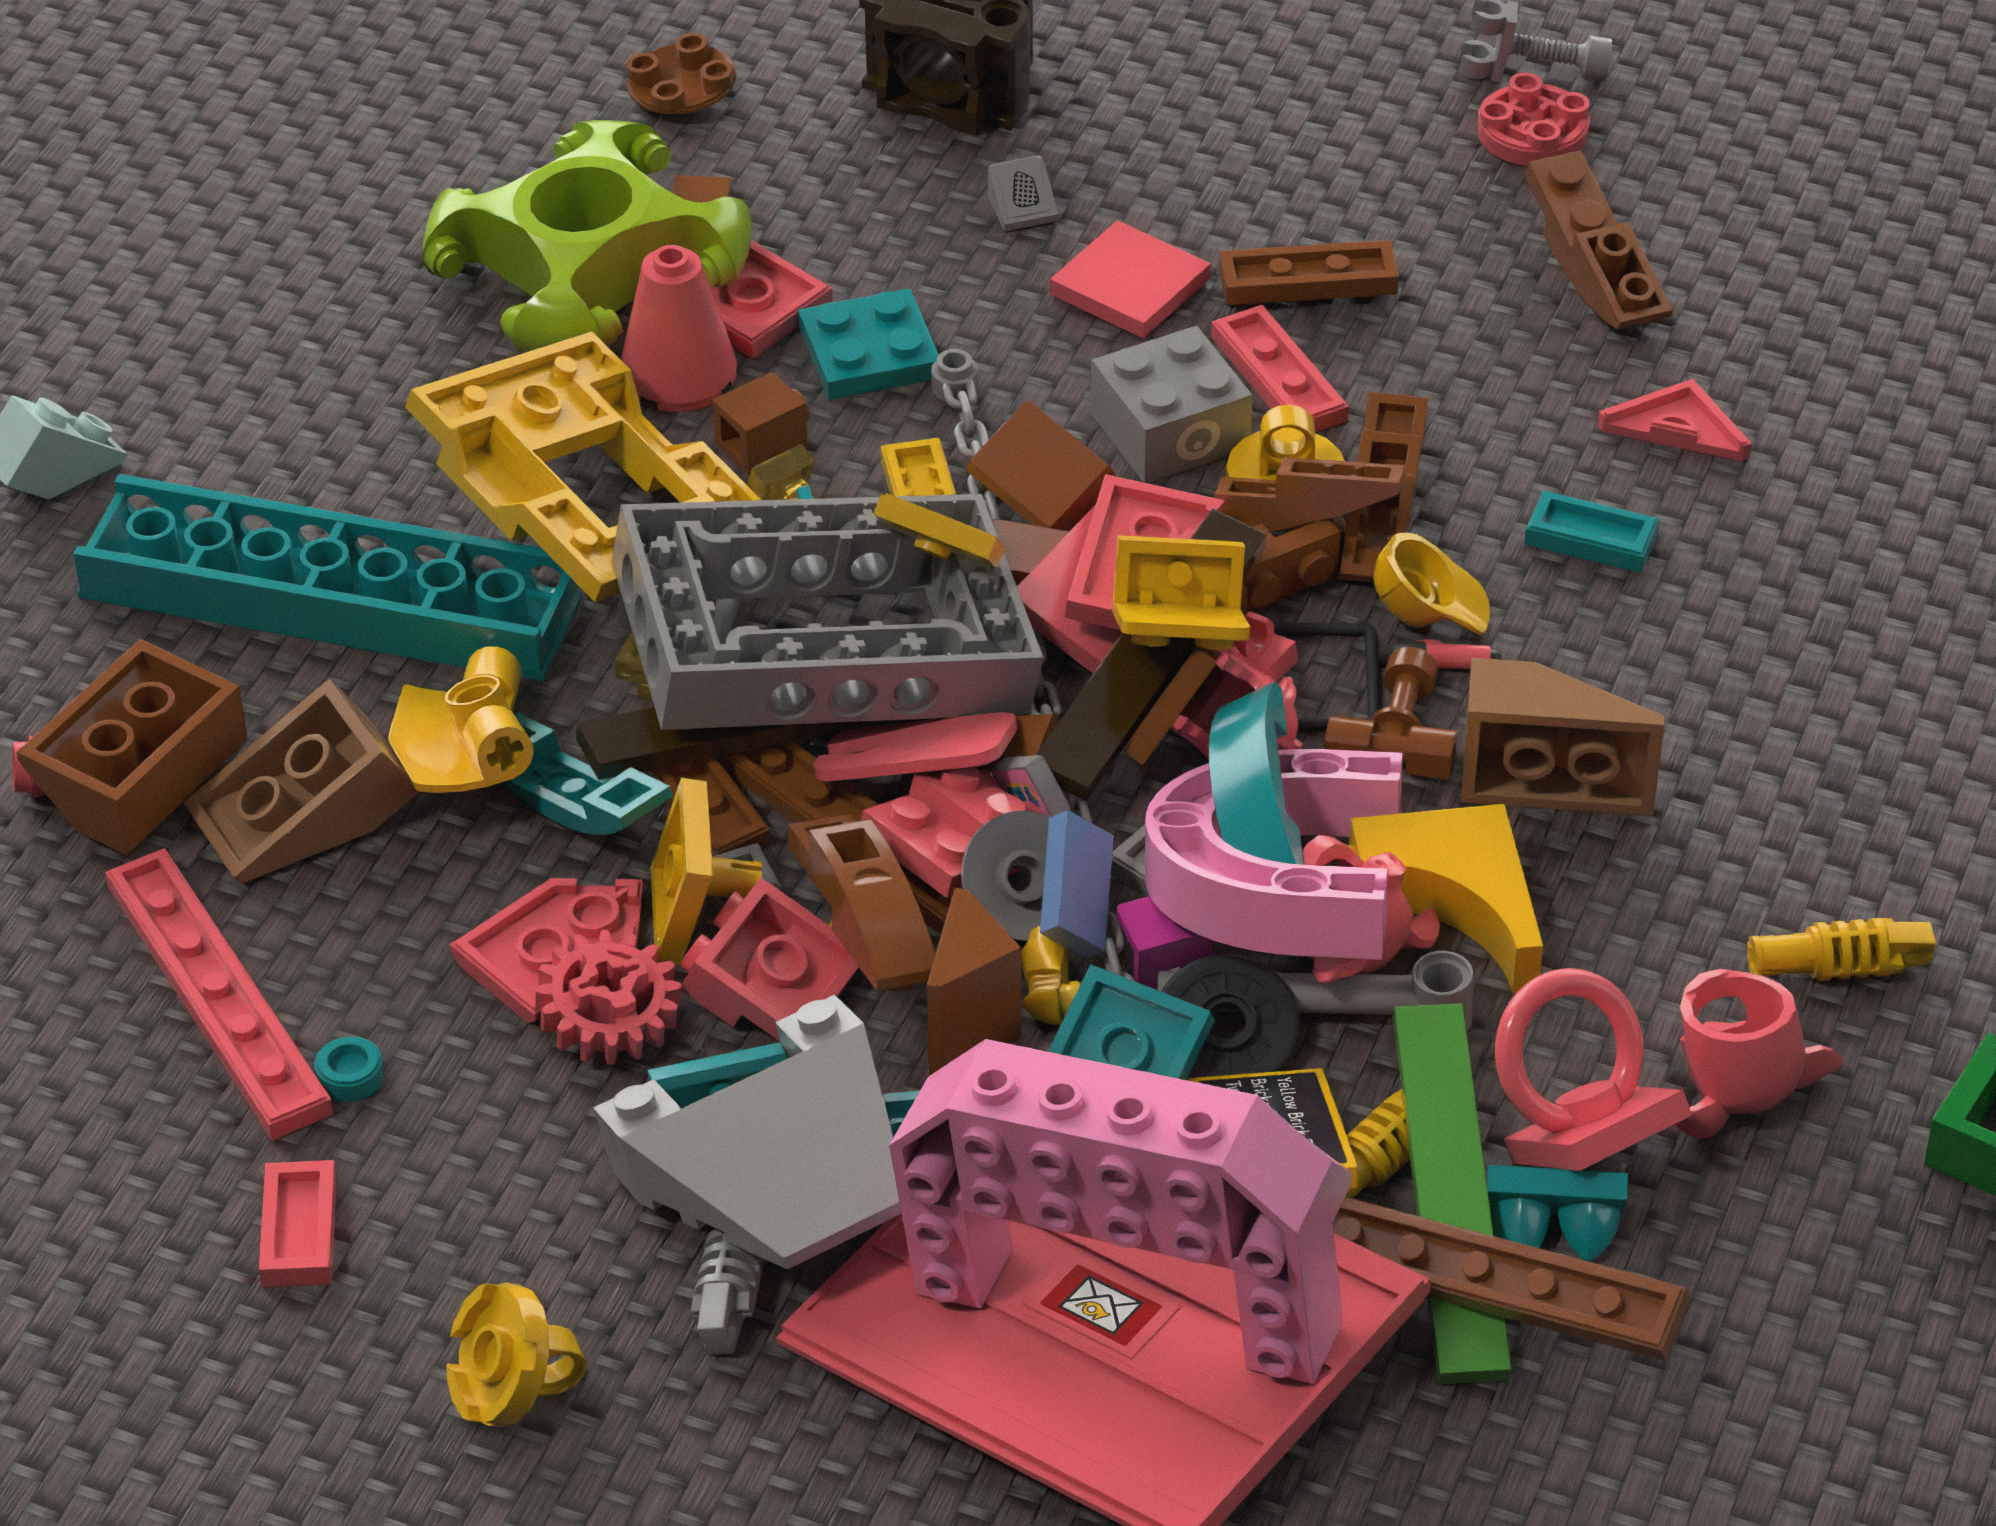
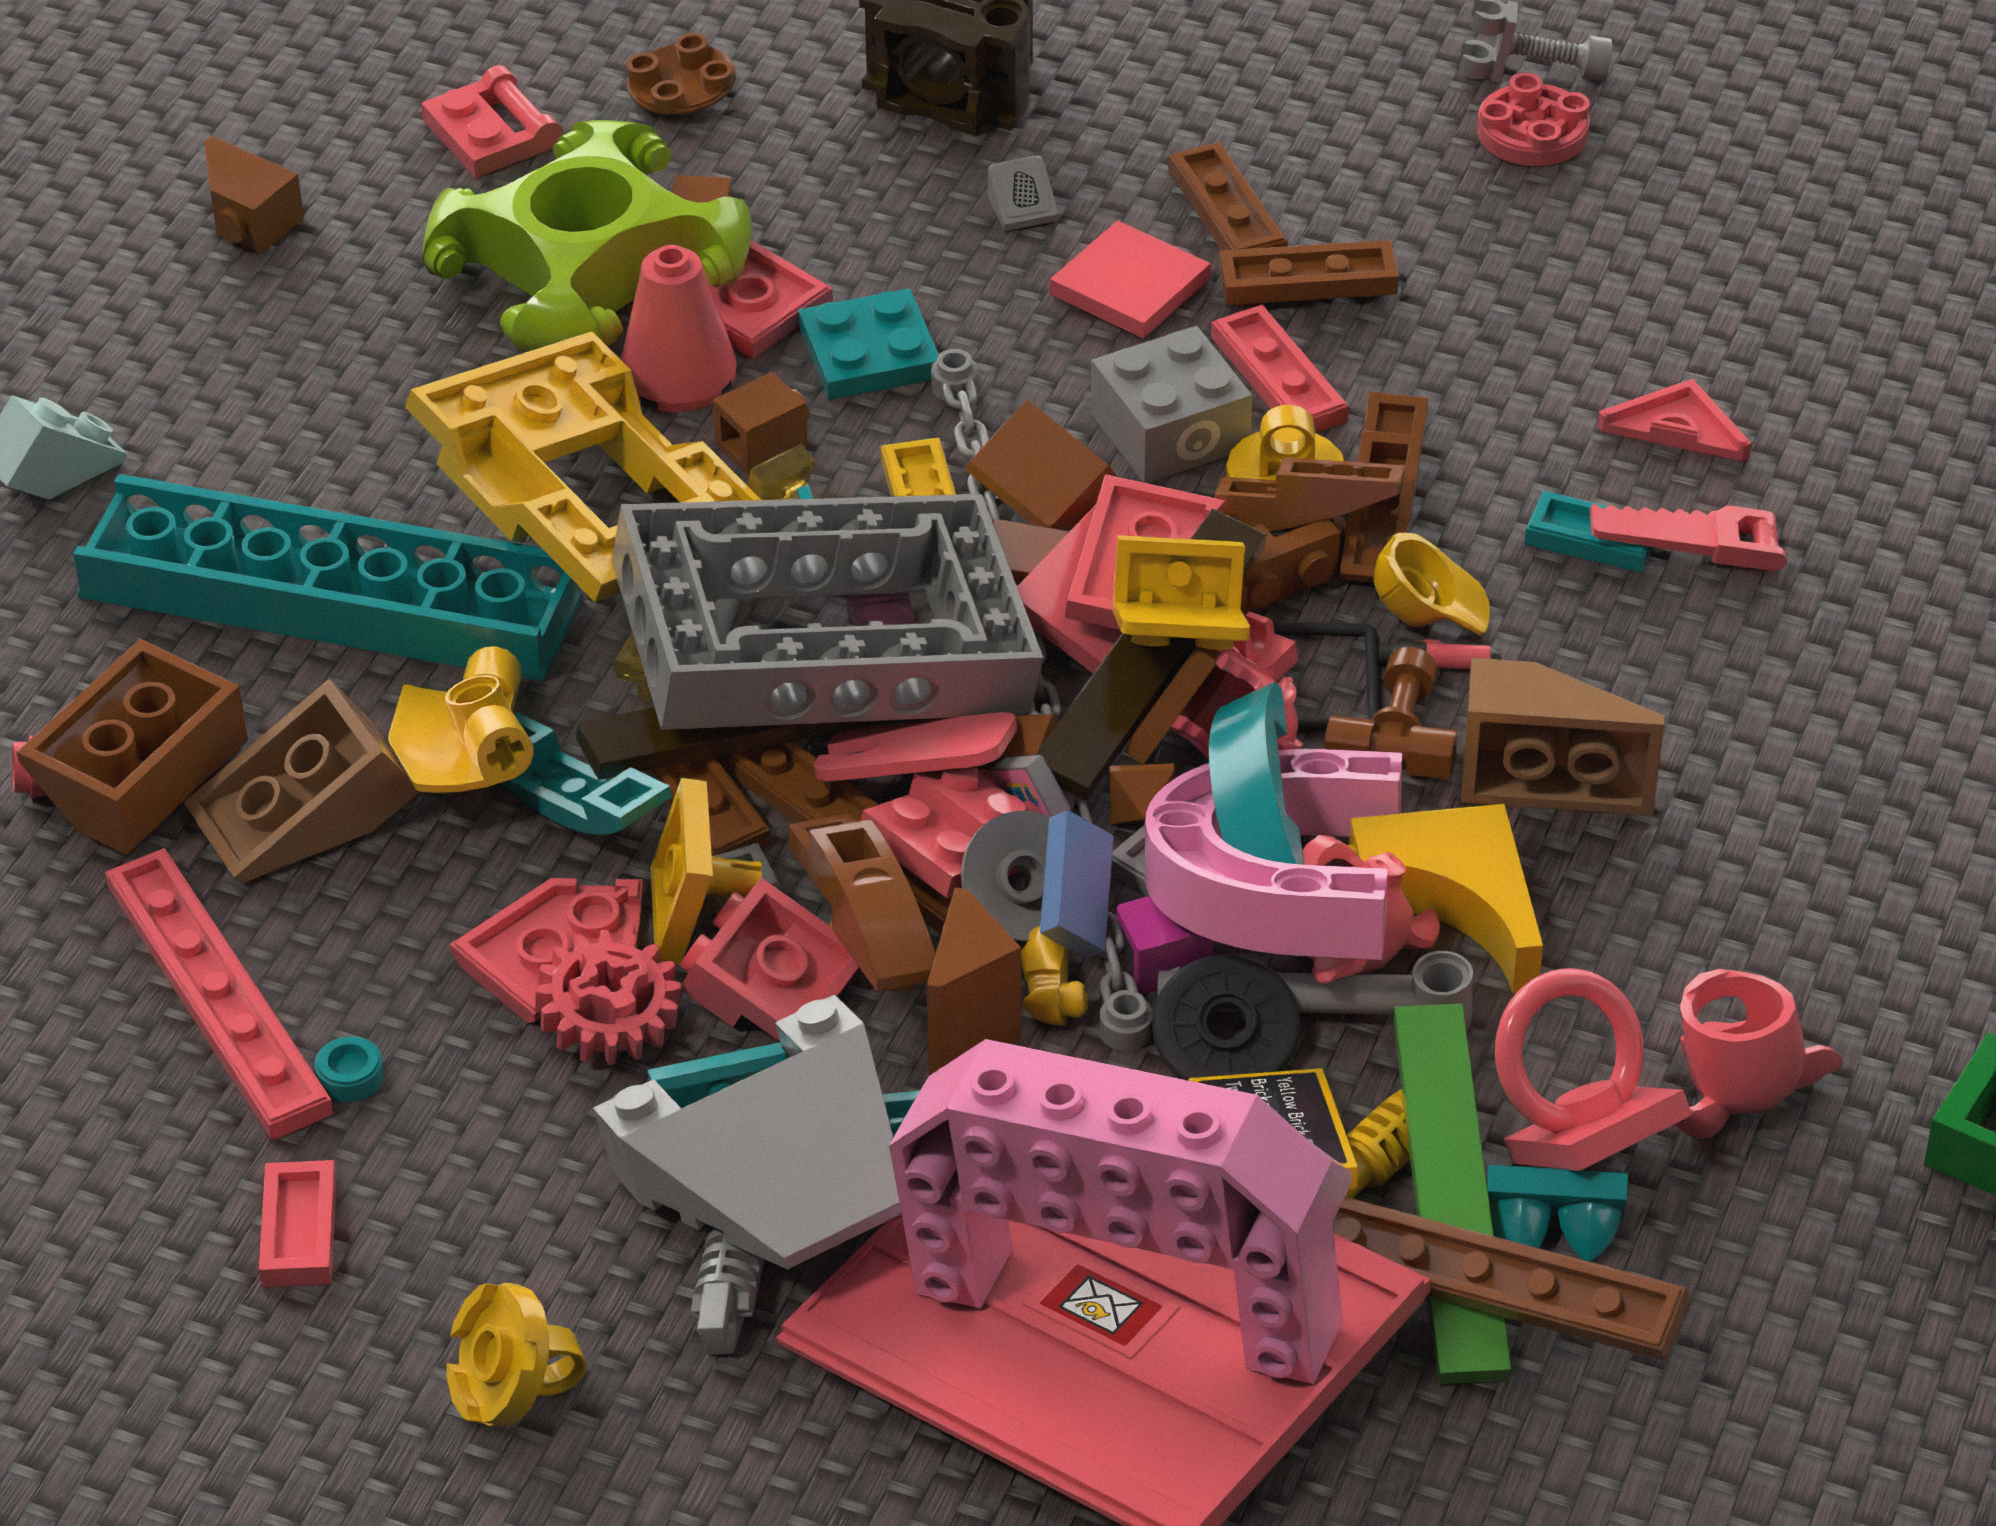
(251, 196): none -> dark orange slope
(478, 134): none -> coral plate
(888, 608): none -> clear pink tile
(937, 533): yellow plate -> none
(1132, 1026): teal tile -> none
(1134, 788): none -> dark orange slope
(1224, 199): none -> dark orange tile
(1592, 247): dark orange slope -> none
(1697, 533): none -> coral piece
(1844, 949): yellow hinge -> none

